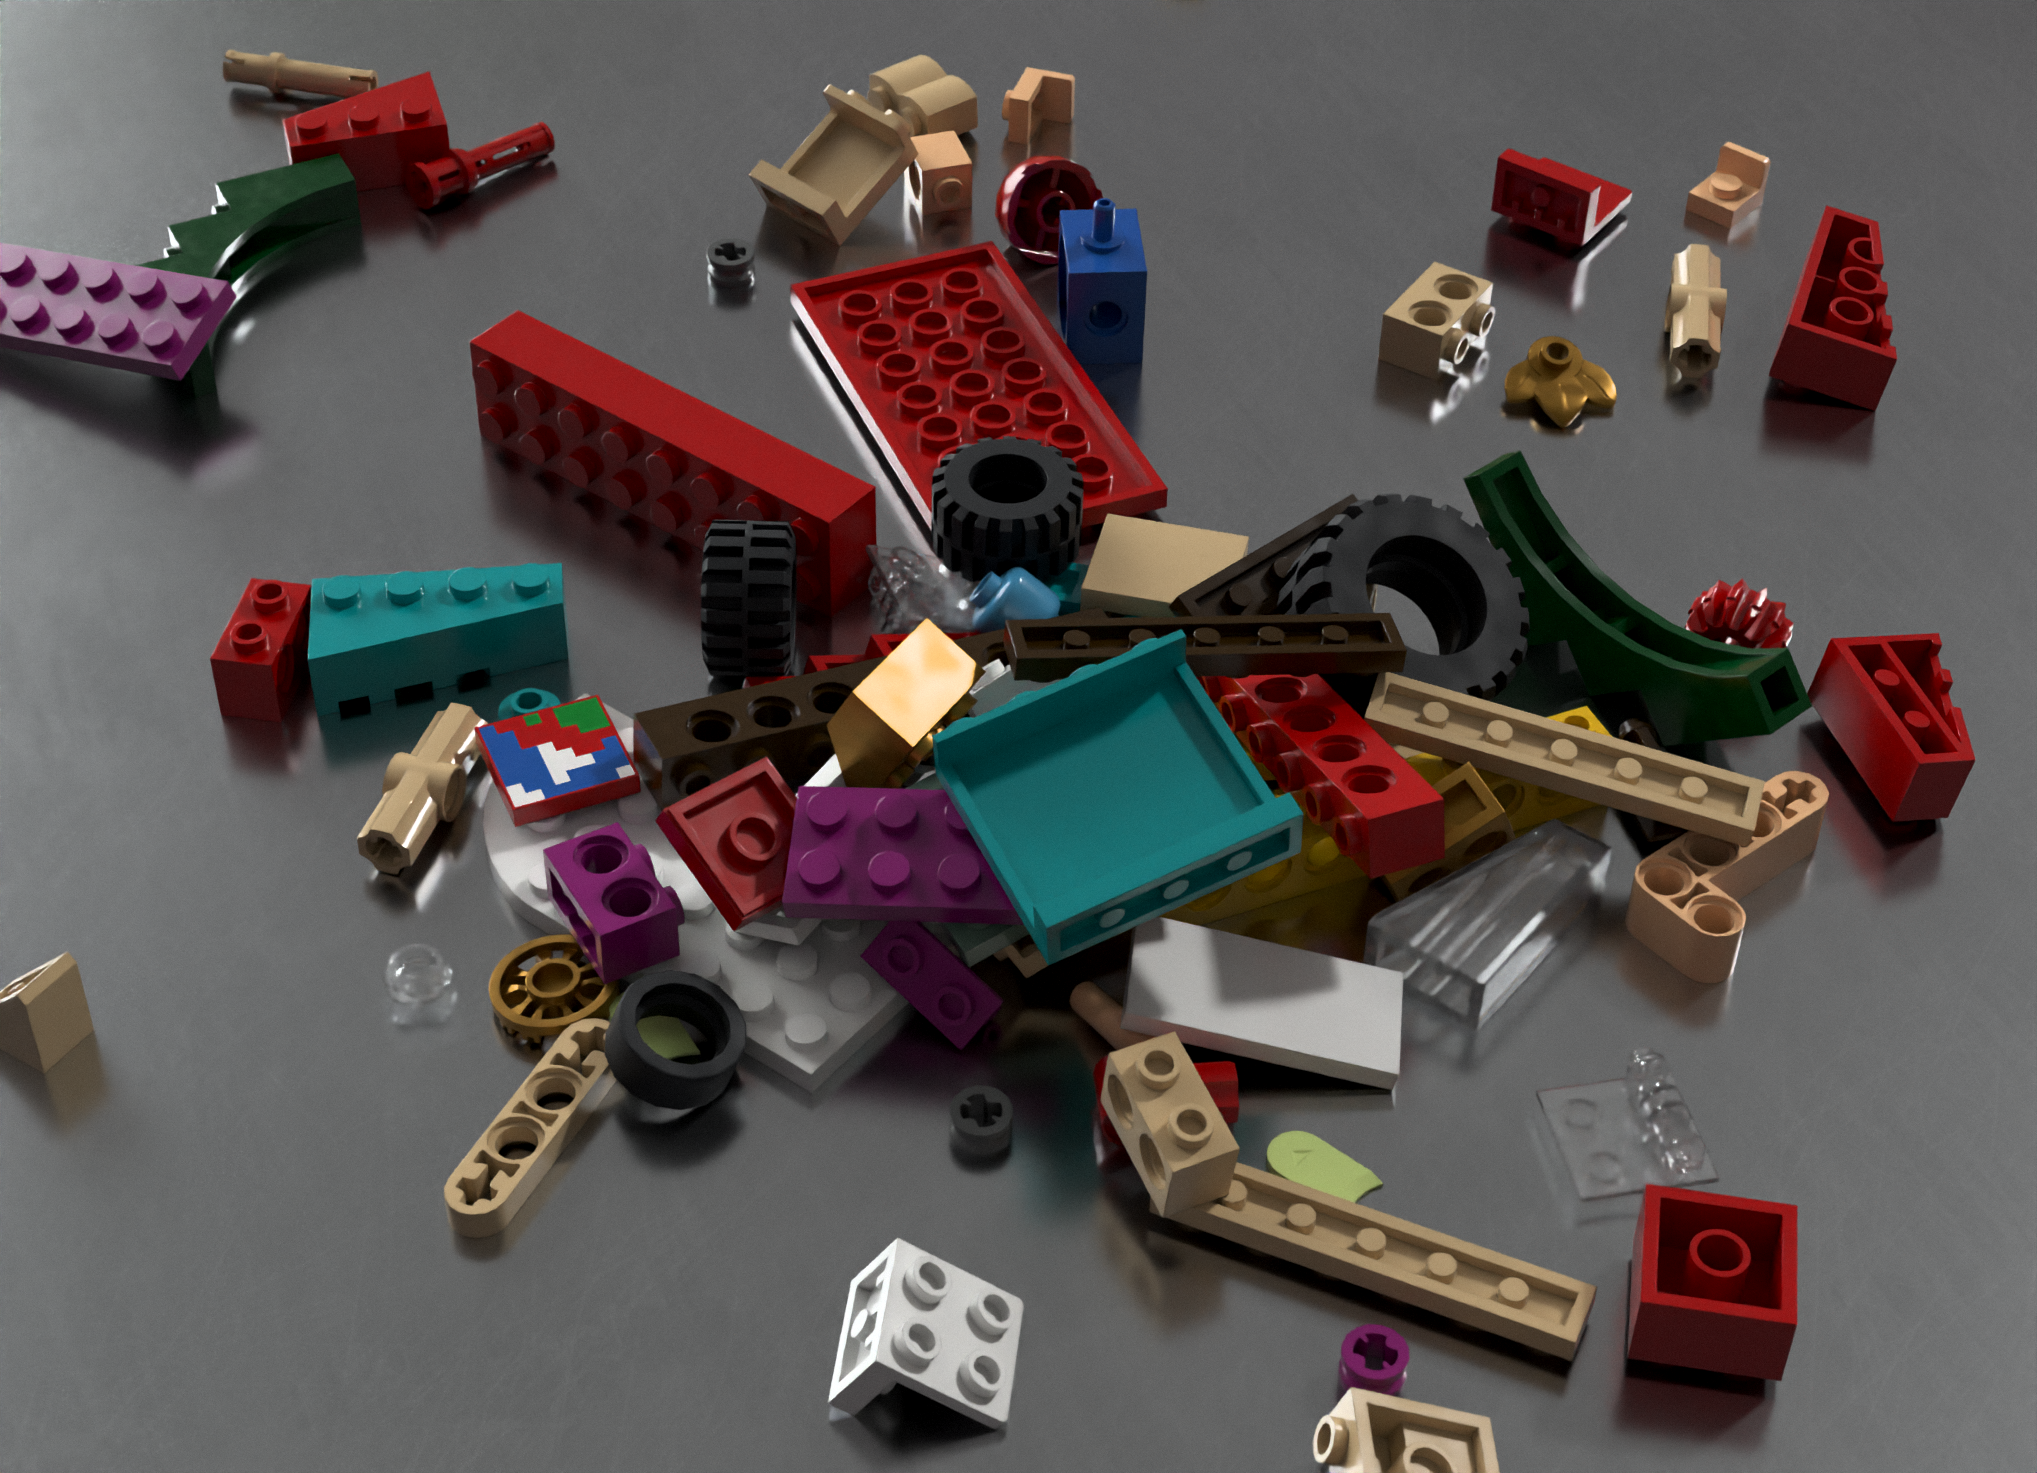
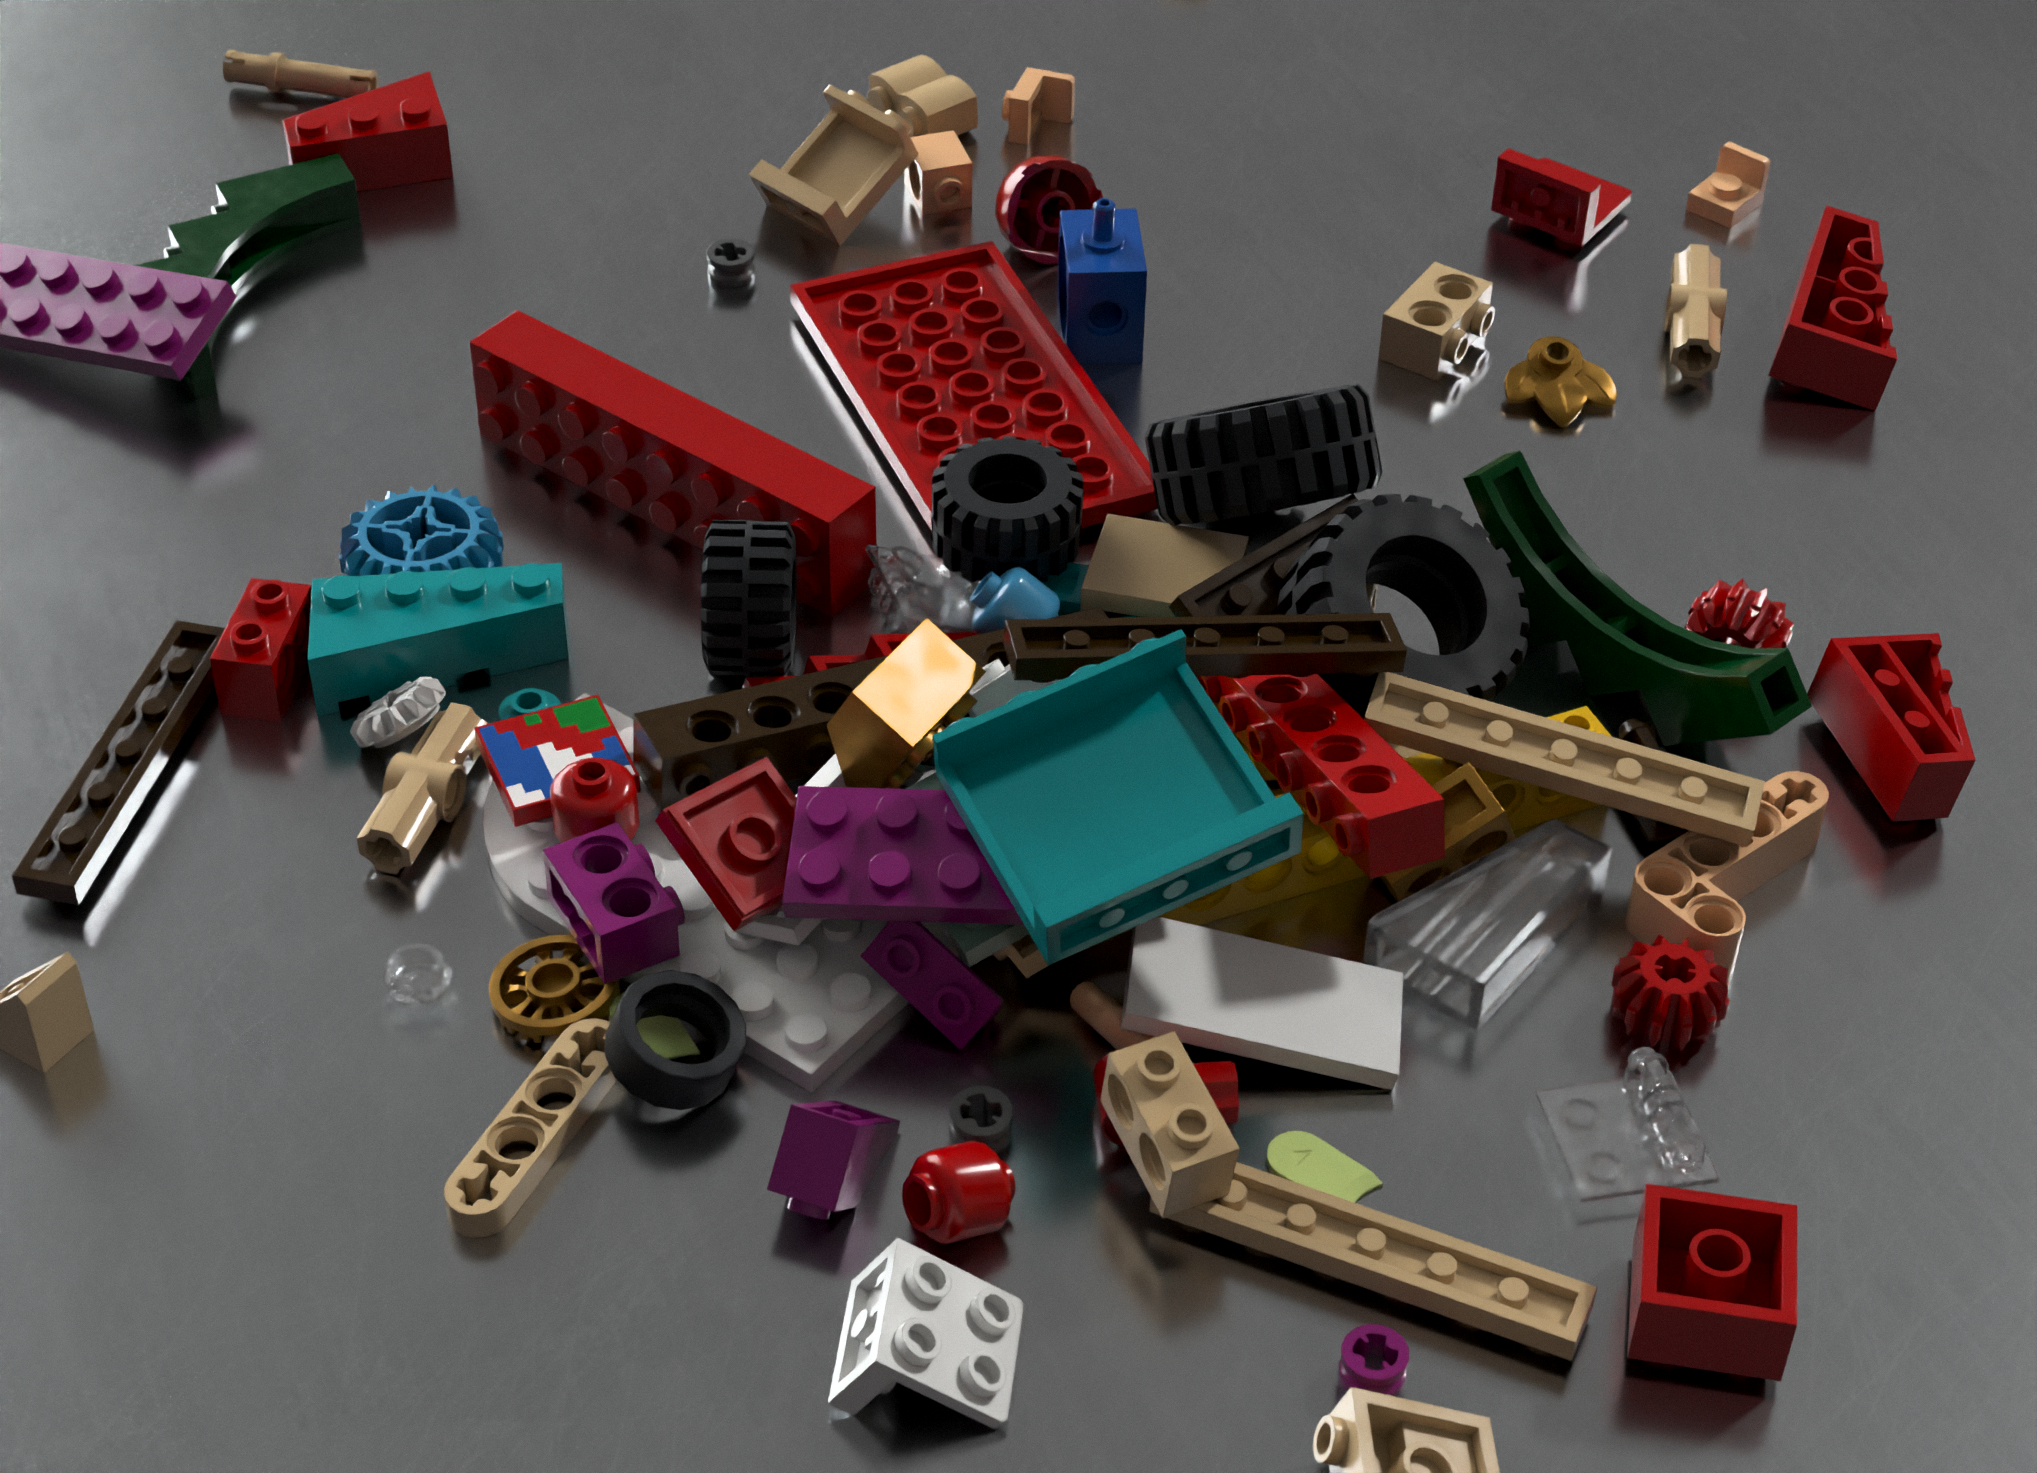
(120, 768): none -> dark brown plate
(398, 713): none -> white gear
(420, 534): none -> dark azure gear
(464, 168): red pin -> none
(592, 797): none -> red head
(829, 1156): none -> magenta slope
(958, 1193): none -> red head
(1263, 455): none -> black tyre
(1670, 992): none -> red gear

